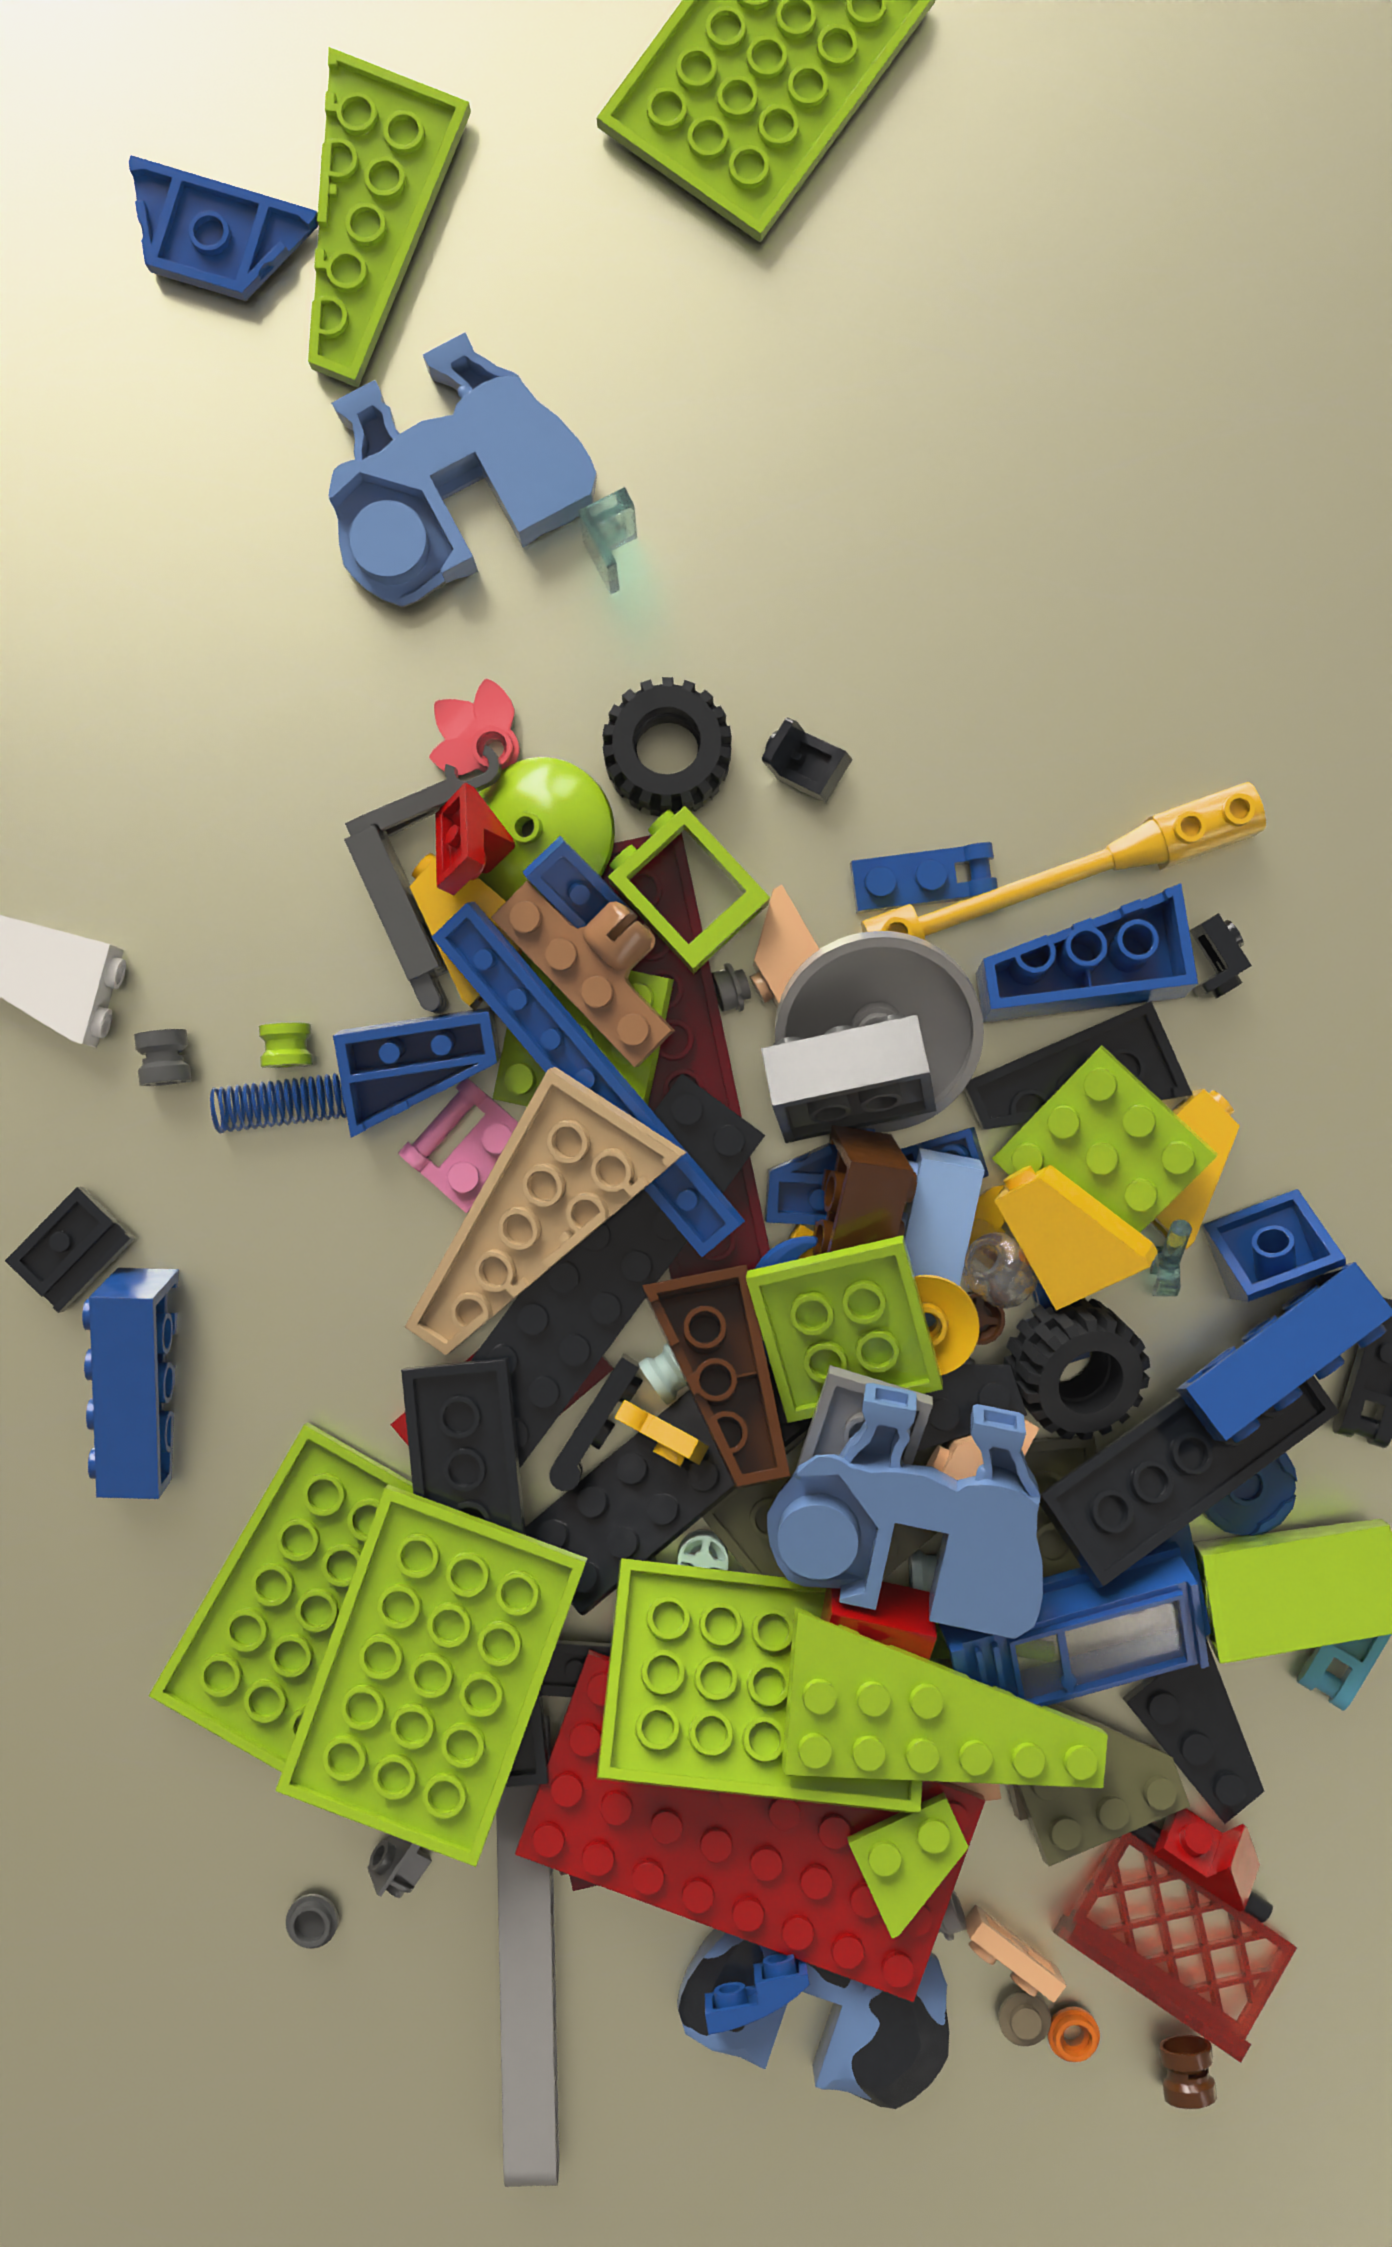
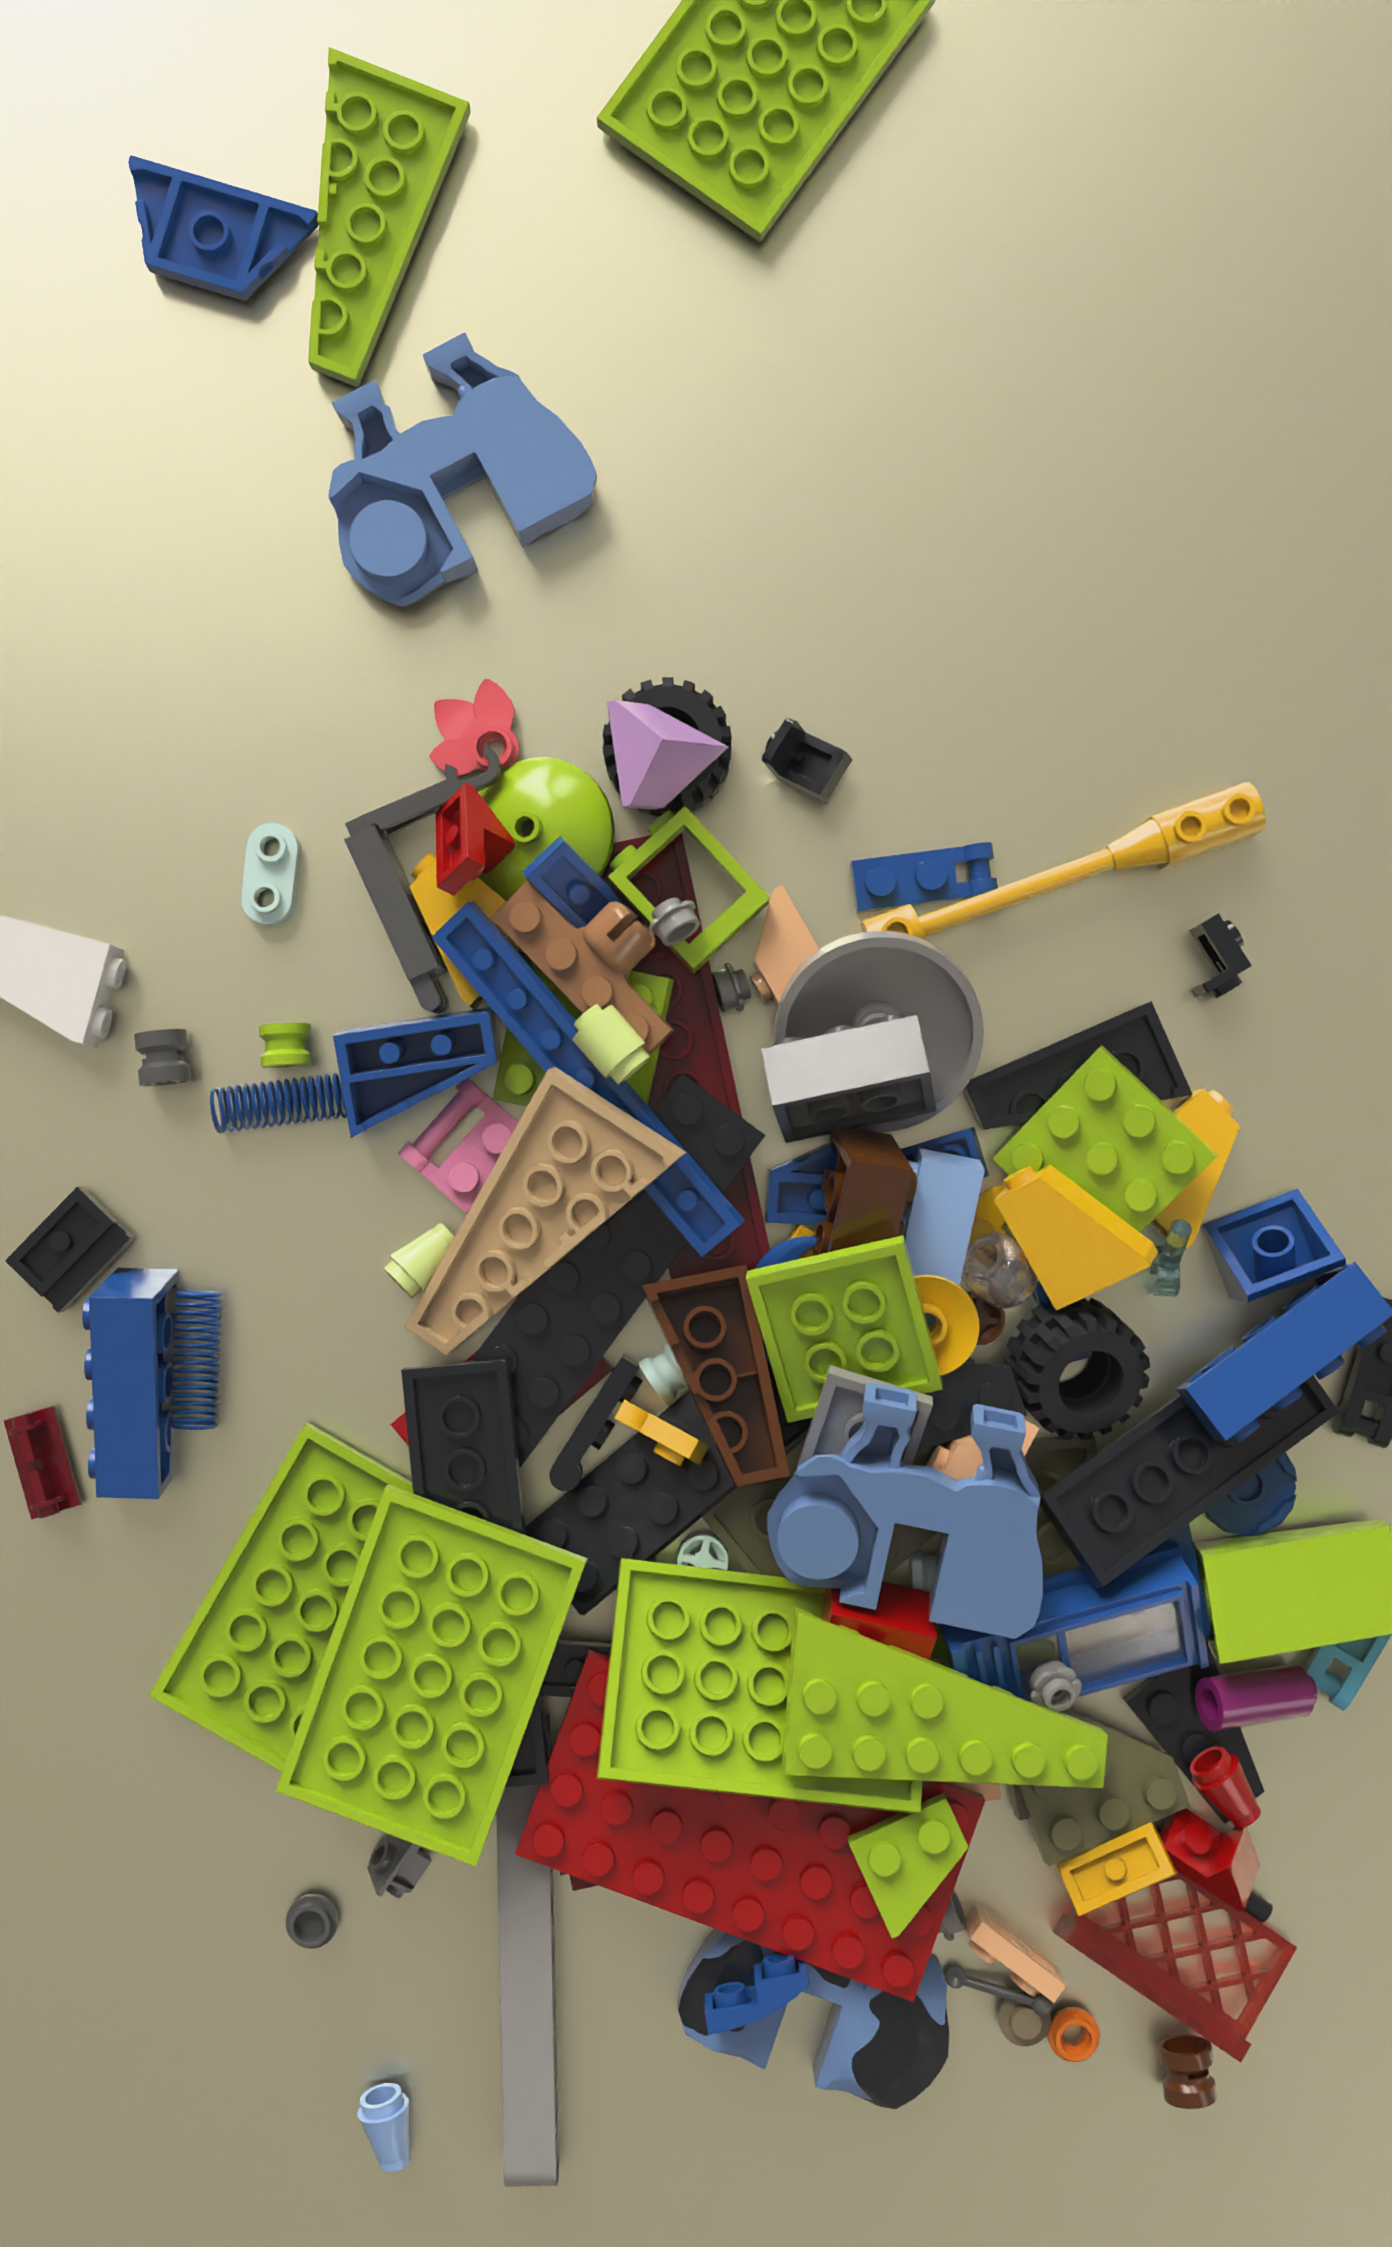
(42, 1462): none -> dark red hinge
(209, 1296): none -> blue piece
(271, 873): none -> light aqua plate
(386, 2124): none -> light blue cone
(417, 1261): none -> yellowish green cone
(606, 527): clear light blue panel -> none
(610, 1043): none -> yellowish green brick
(656, 754): none -> lavender slope
(674, 921): none -> light grey plate
(956, 1978): none -> dark grey hinge
(1054, 1686): none -> light grey plate
(1097, 963): blue wedge -> none
(1116, 1869): none -> yellow plate
(1224, 1784): none -> red cone
(1255, 1697): none -> magenta brick

